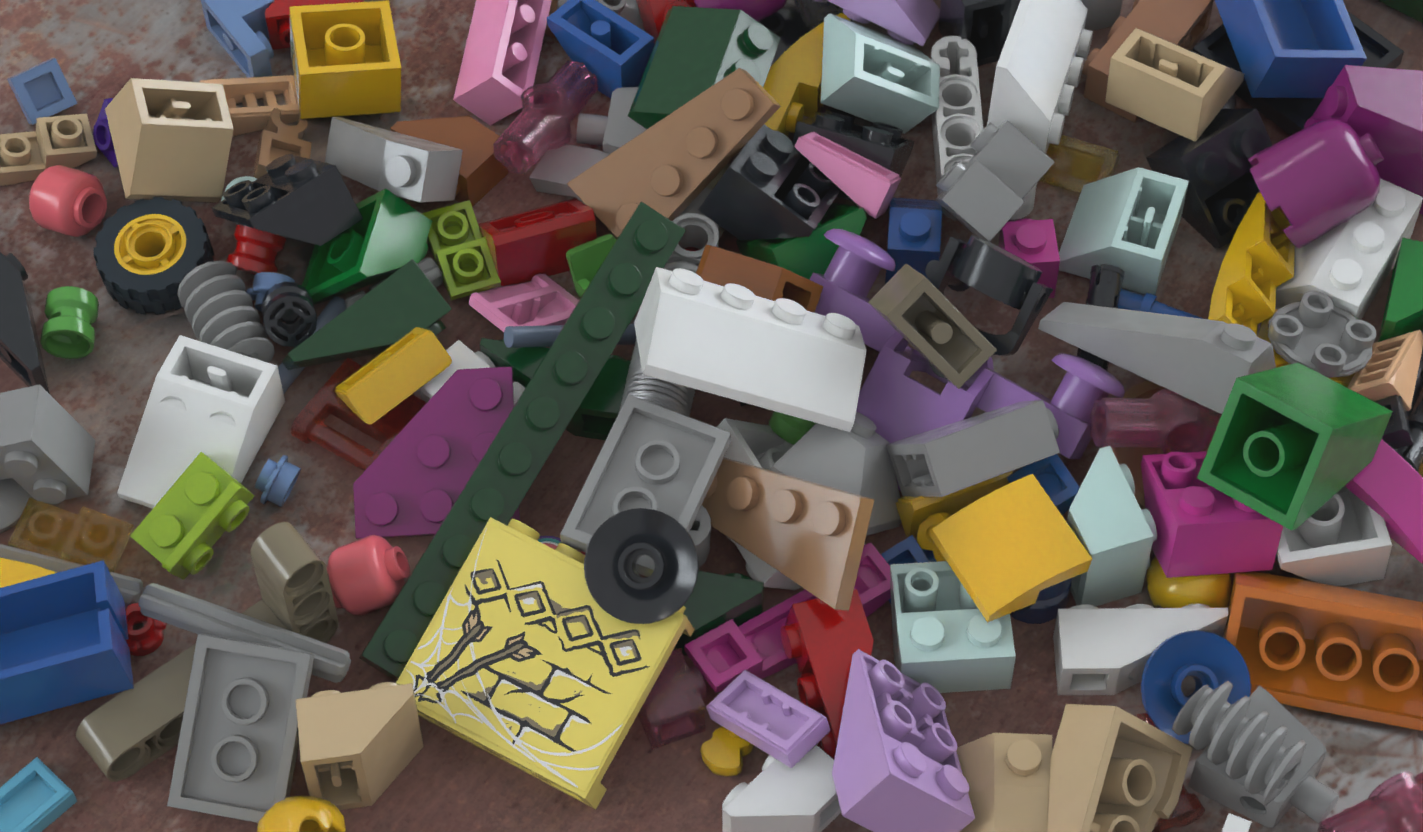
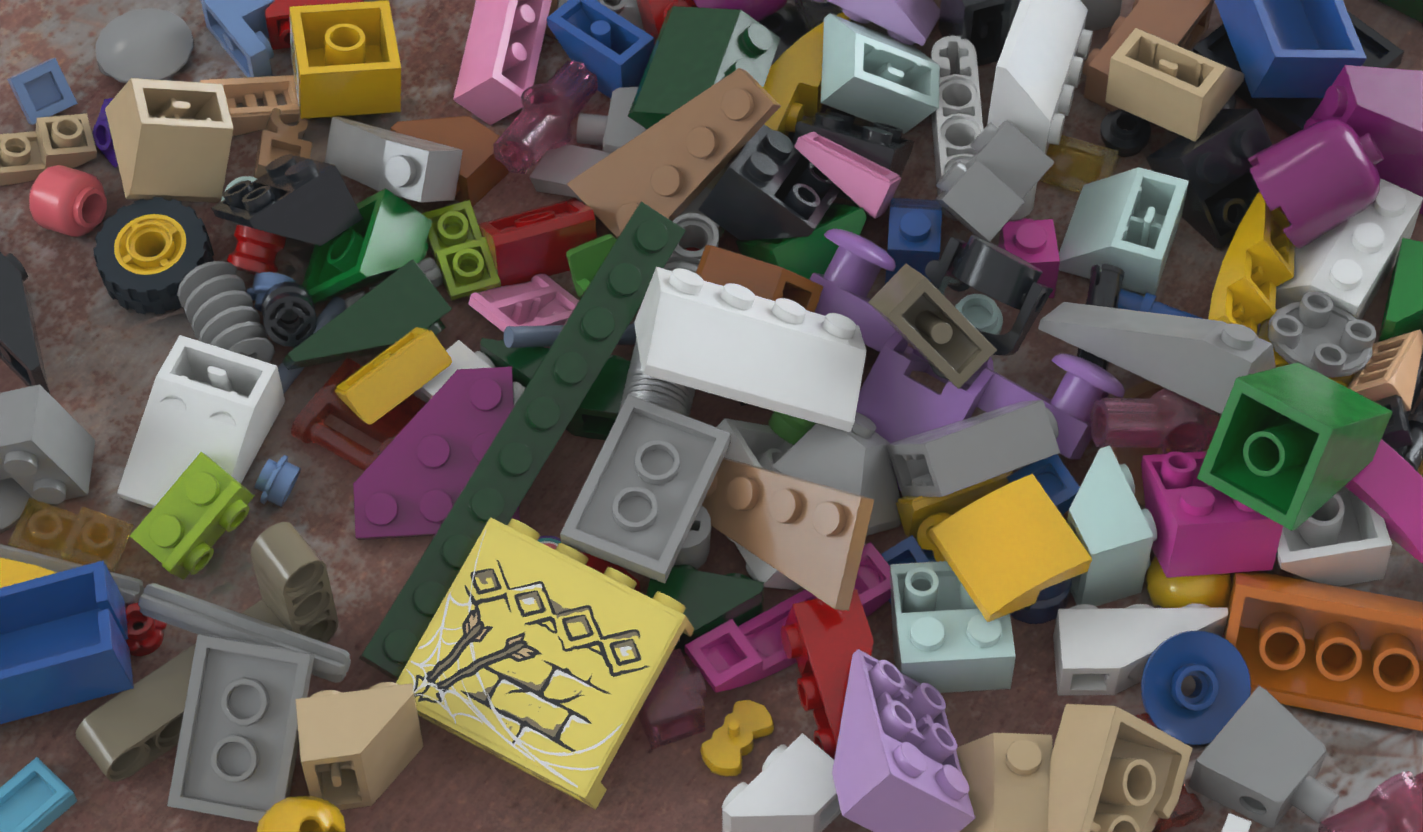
(69, 322): bright green wheel -> none
(144, 45): none -> light grey dish
(367, 574): coral head -> none
(613, 559): black dish -> none
(768, 718): lavender plate -> none
(981, 312): none -> light aqua plate
(1126, 141): none -> black plate
(1240, 740): light grey piece -> none

